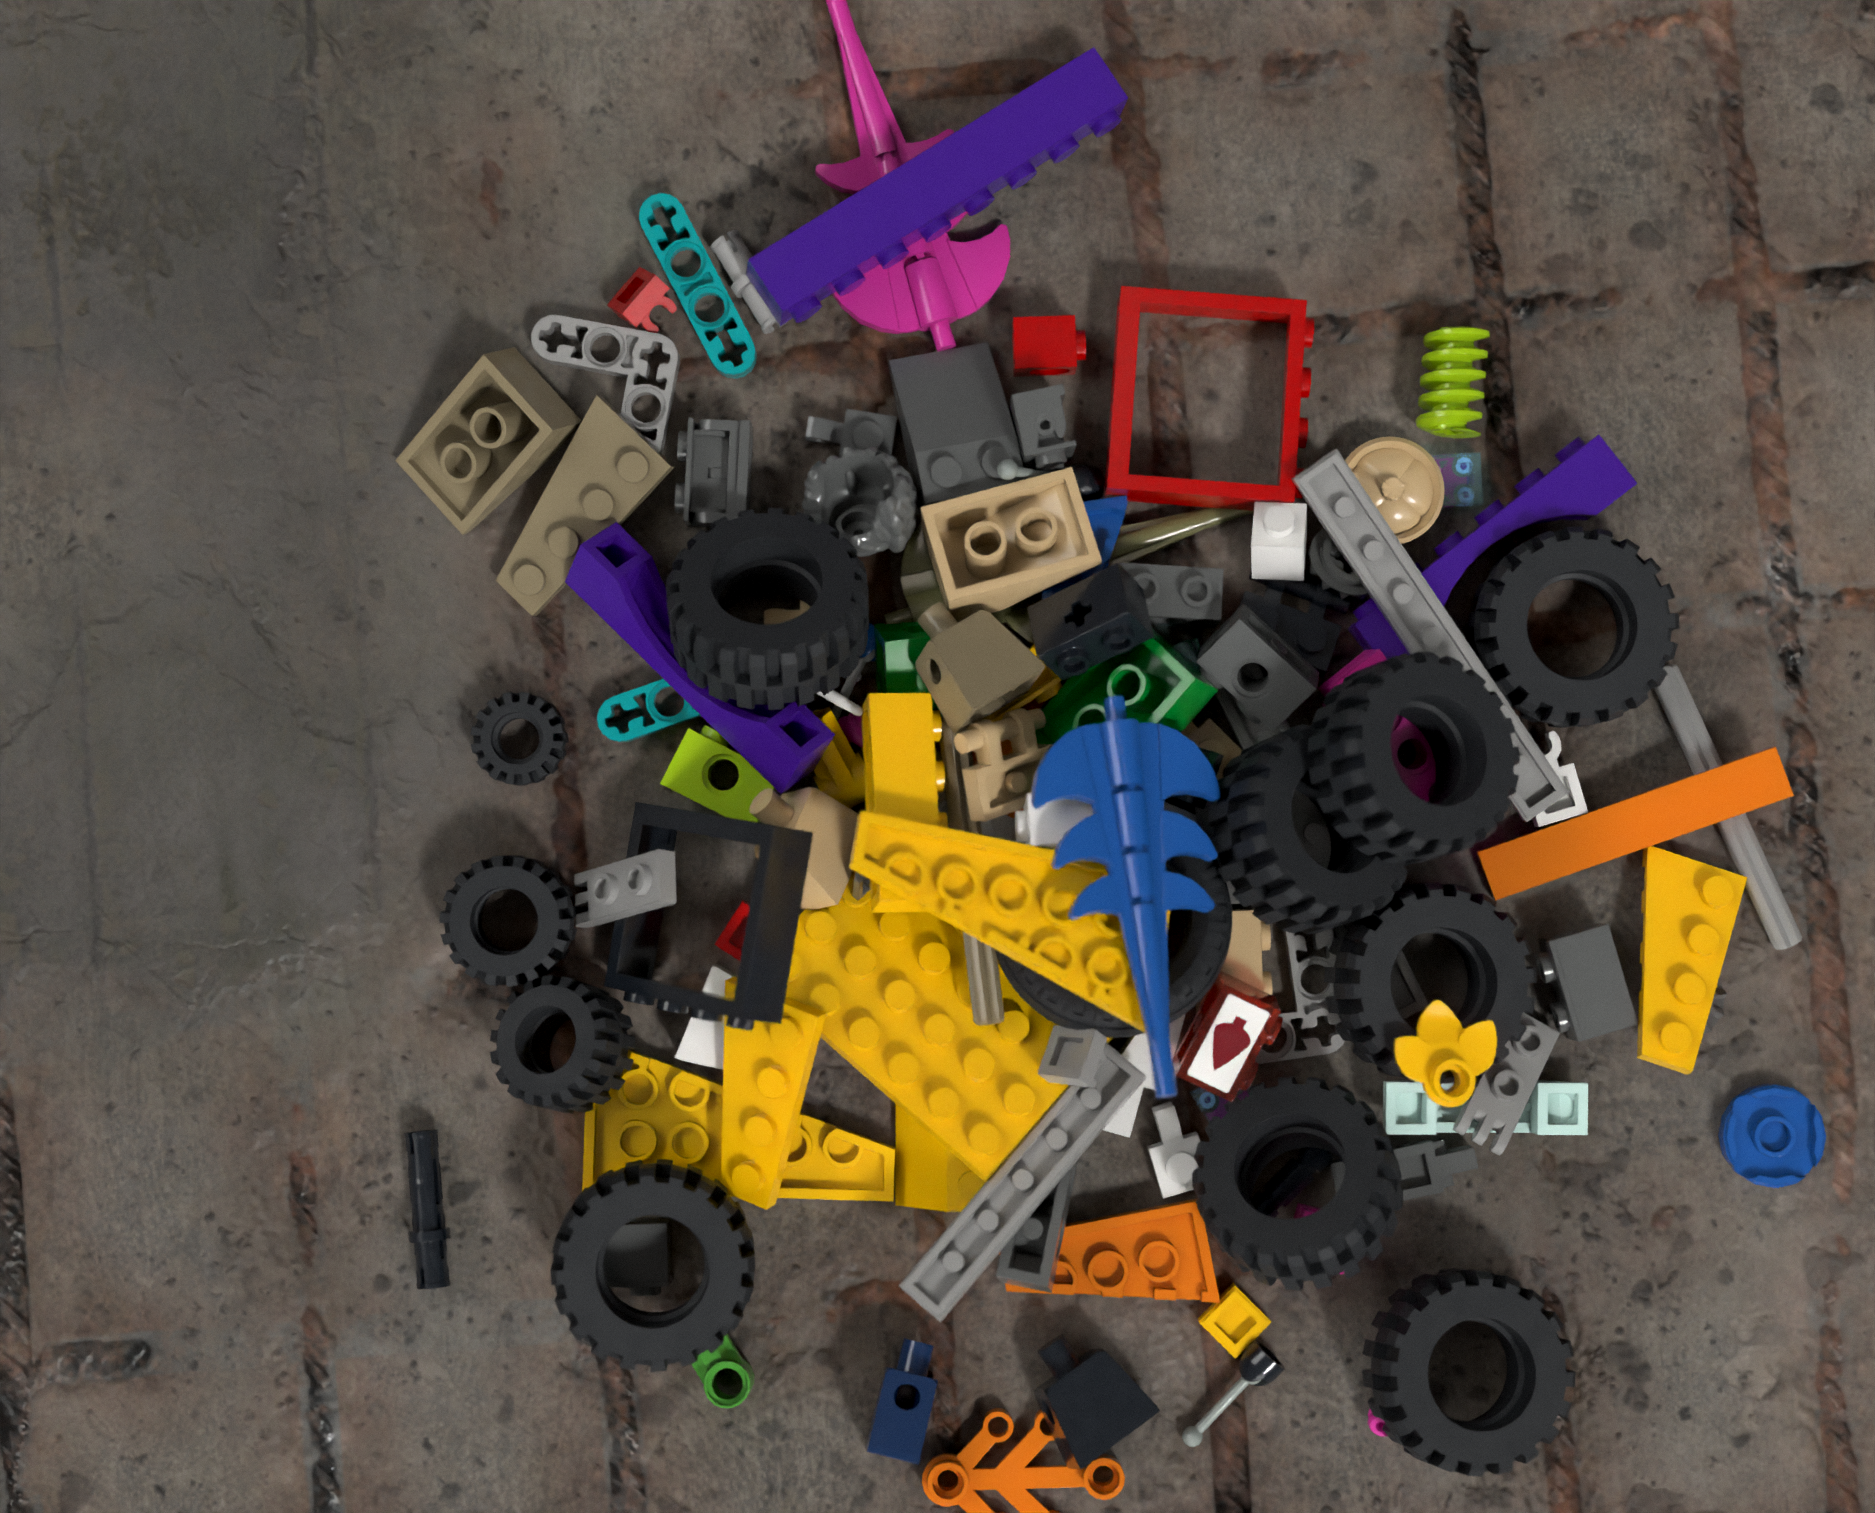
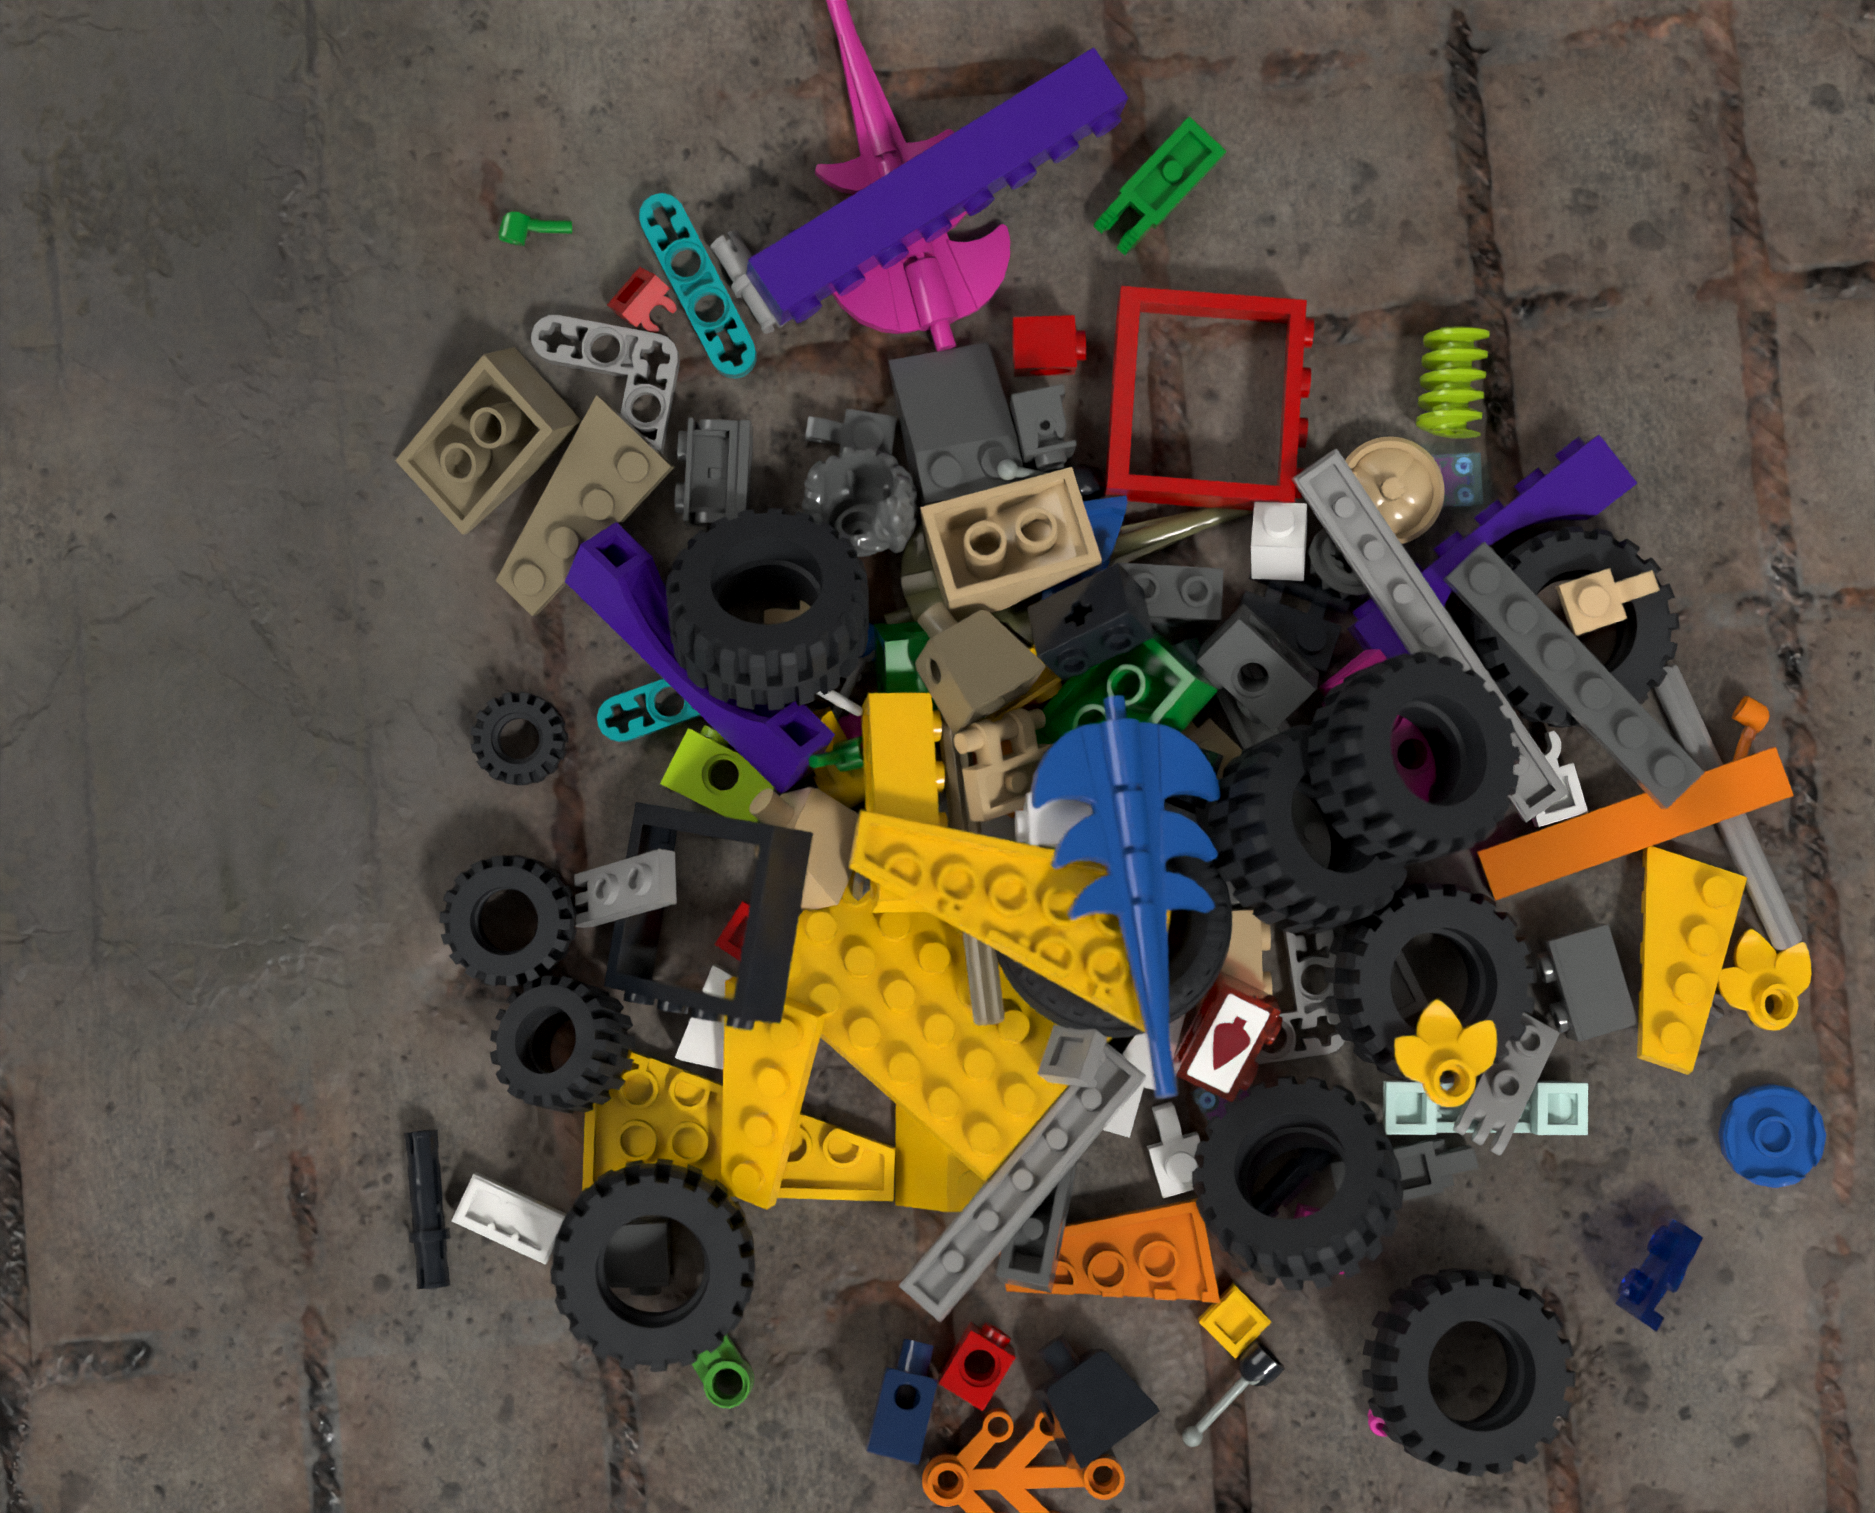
(509, 1217): none -> white plate
(516, 227): none -> green hand
(845, 755): none -> green hand
(971, 1386): none -> red brick
(1163, 182): none -> green hinge
(1573, 676): none -> dark grey plate
(1598, 599): none -> tan plate
(1663, 1270): none -> clear blue wing
(1754, 718): none -> orange hand
(1763, 973): none -> yellow plate

